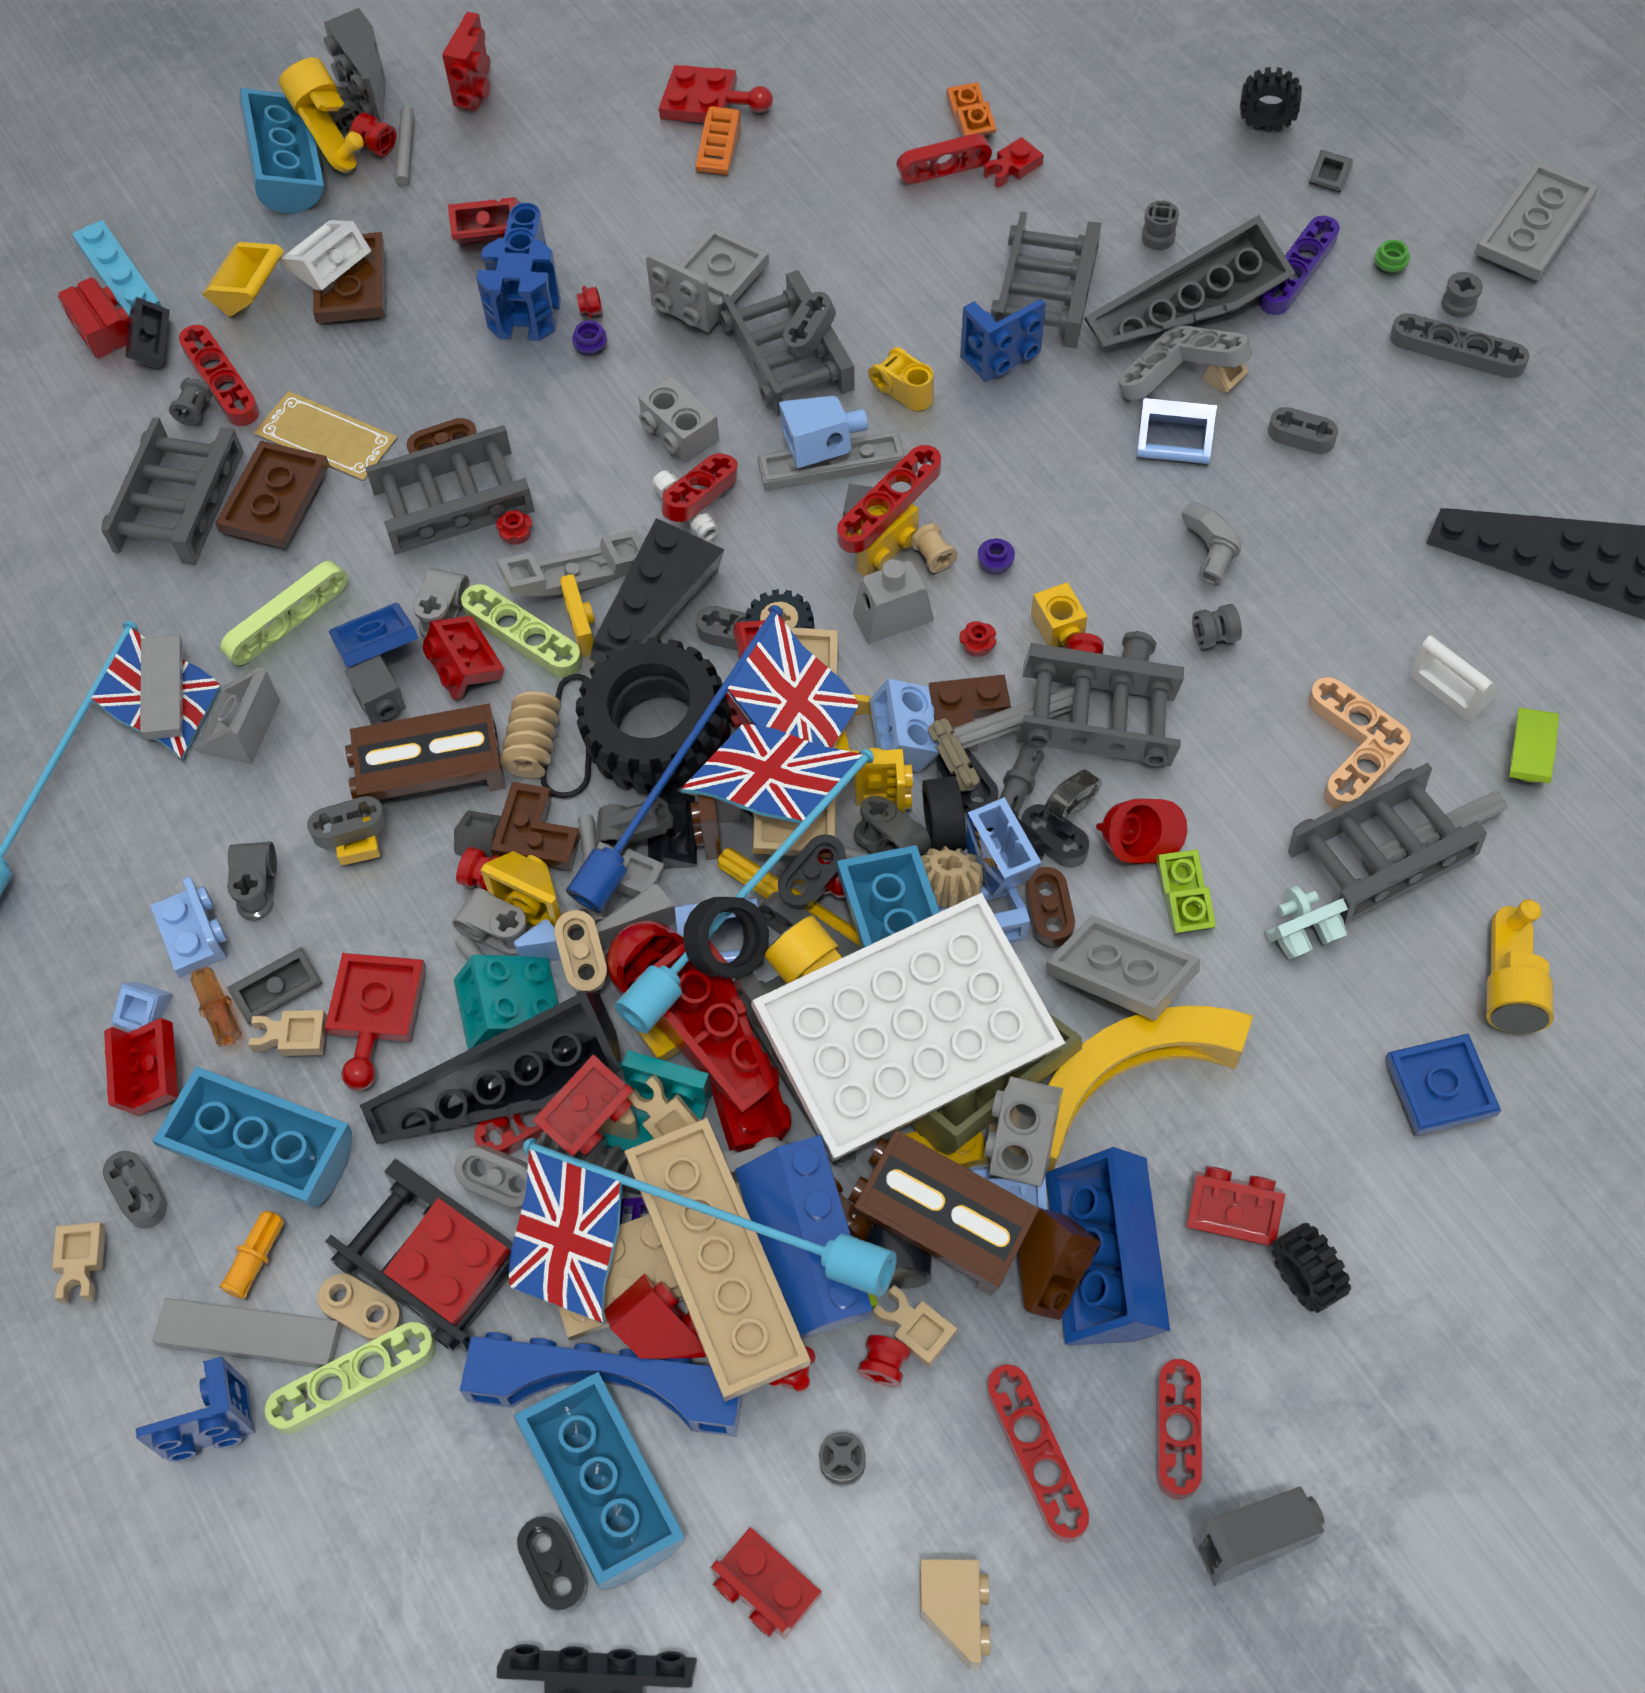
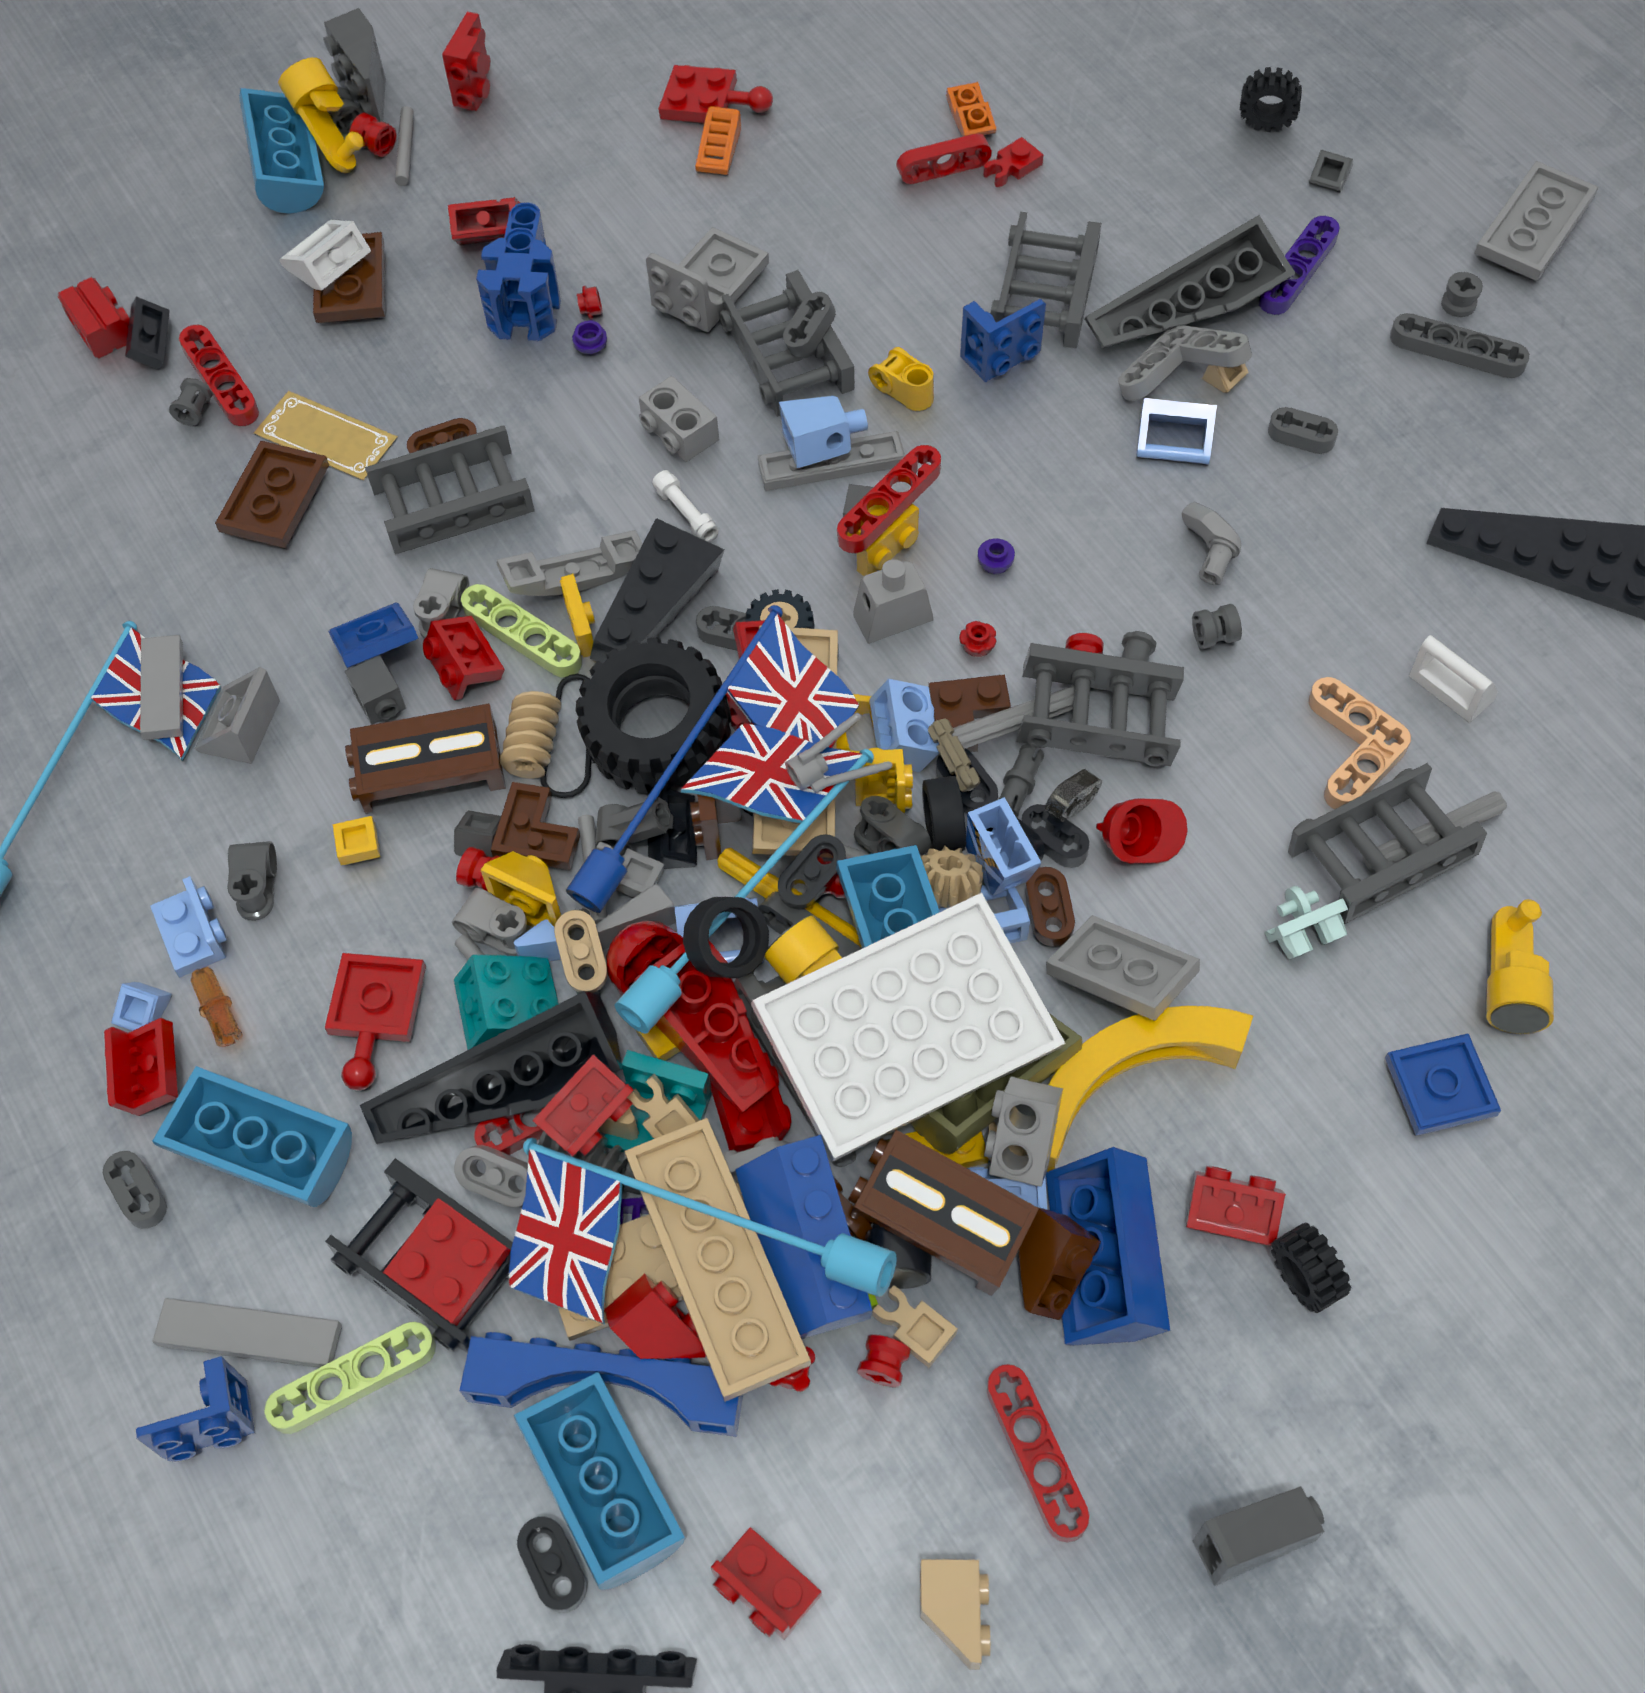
(76, 1254): tan plate -> none
(113, 265): medium azure plate -> none
(198, 510): dark grey fence -> none
(242, 275): yellow tile -> none
(252, 1255): light orange axle -> none
(253, 637): yellowish green beam -> none
(274, 984): dark grey slope -> none
(295, 1035): tan plate -> none
(346, 822): dark grey beam -> none
(357, 1307): tan plate -> none
(513, 533): red plate -> none
(697, 499): red beam -> none
(808, 767): none -> light grey plant
(837, 1452): dark grey wheel -> none
(934, 548): tan bush -> none
(1058, 604): yellow brick -> none
(1160, 225): dark grey wheel -> none
(1166, 1462): red beam -> none
(1185, 892): lime slope -> none
(1392, 256): bright green plate -> none
(1534, 745): lime slope -> none

